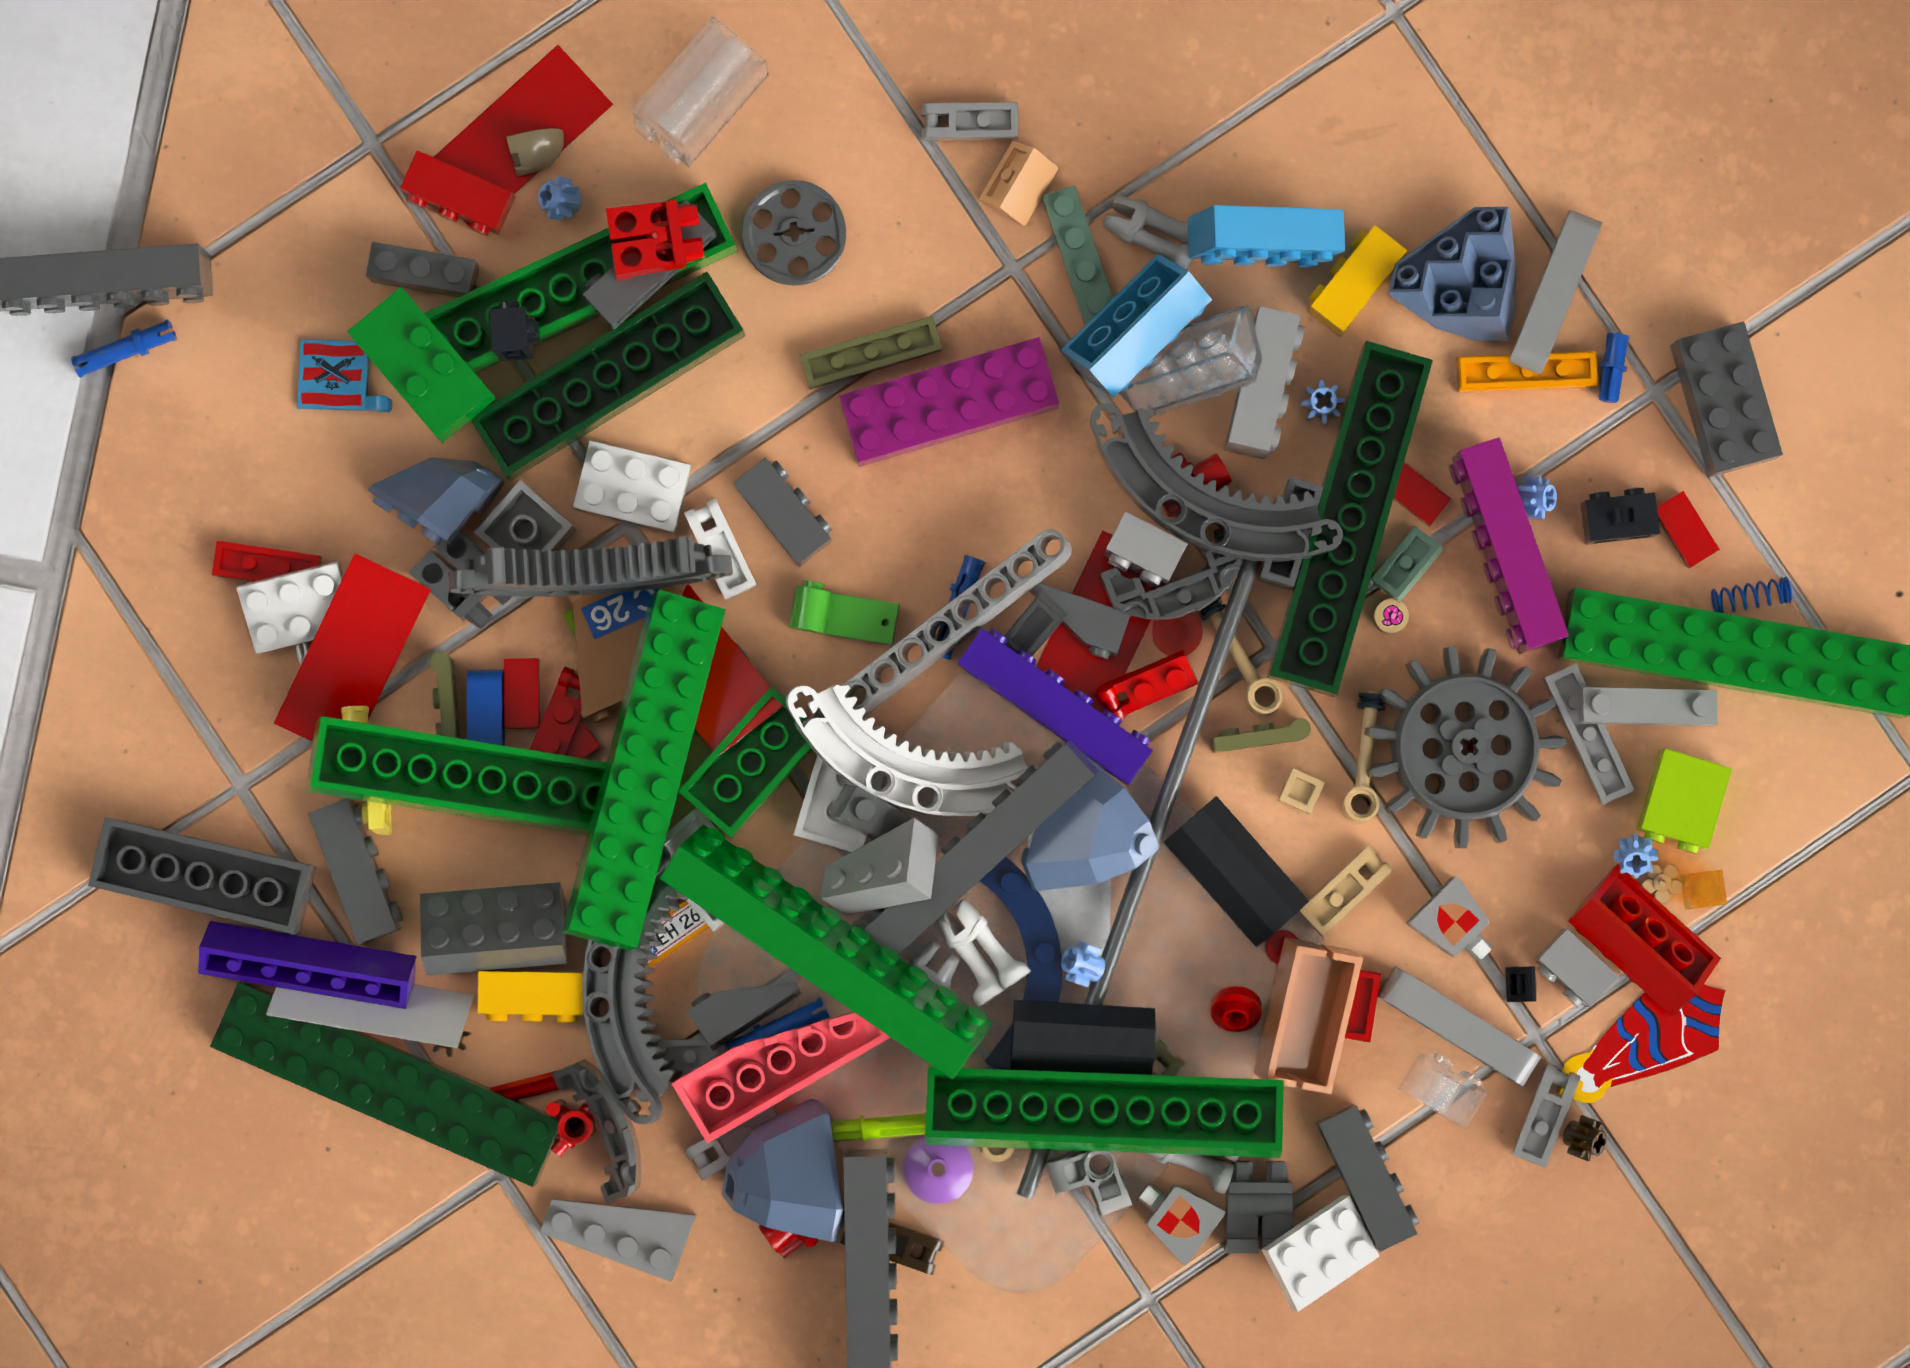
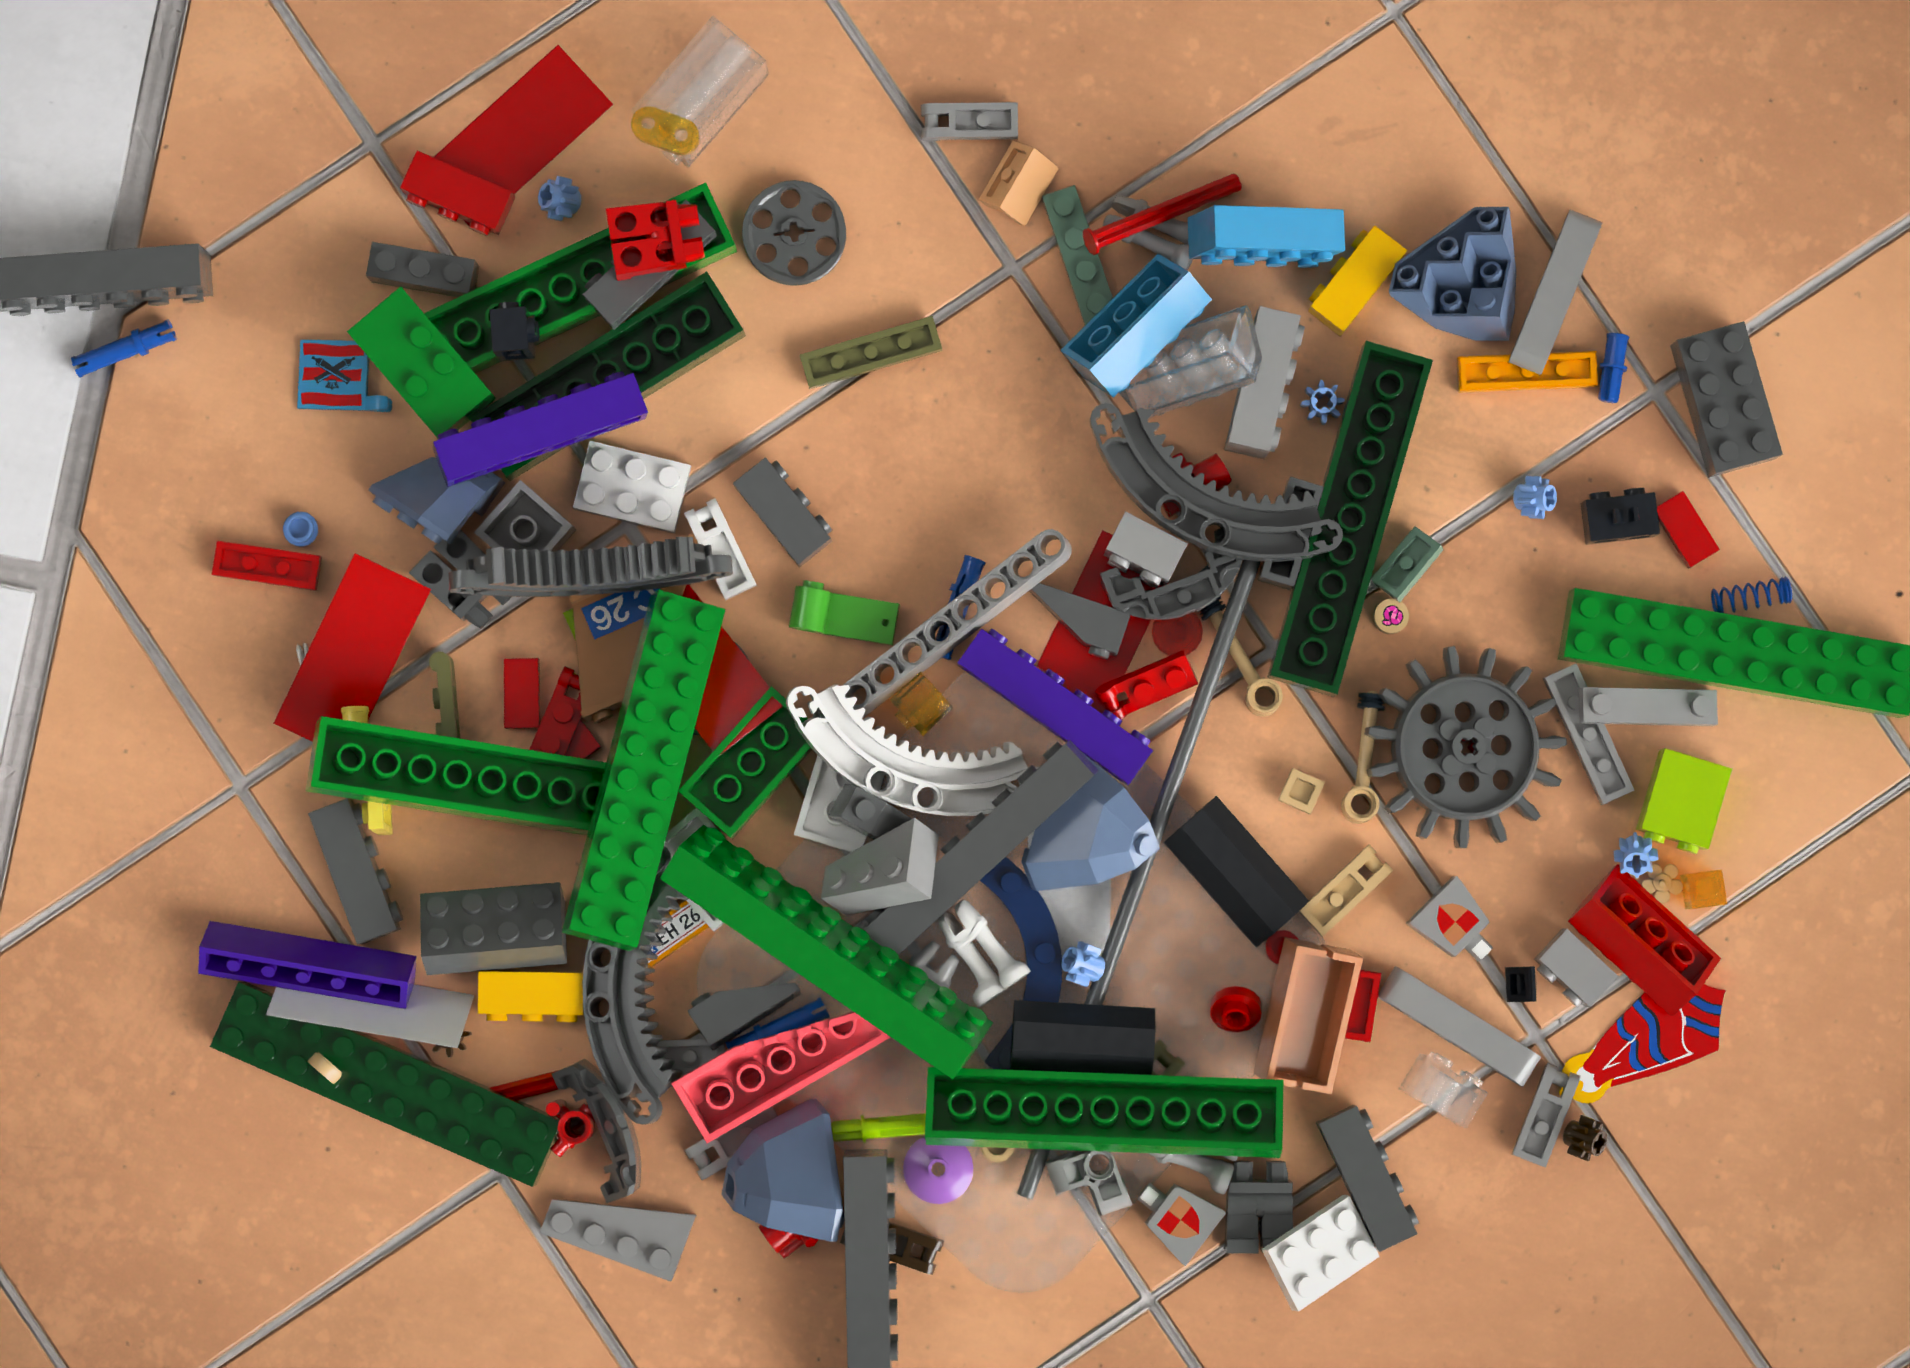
(202, 876): dark grey brick -> none
(288, 606): white plate -> none
(300, 529): none -> medium blue plate
(325, 1067): none -> tan tile
(485, 706): blue beam -> none
(535, 149): dark tan brick -> none
(539, 429): none -> dark purple brick
(664, 131): none -> clear yellow plate
(920, 704): none -> clear yellow brick
(949, 401): magenta brick -> none
(1035, 625): dark grey tile -> none
(1160, 213): none -> red axle
(1263, 735): olive plate -> none
(1420, 496): red tile -> none
(1508, 546): magenta brick -> none

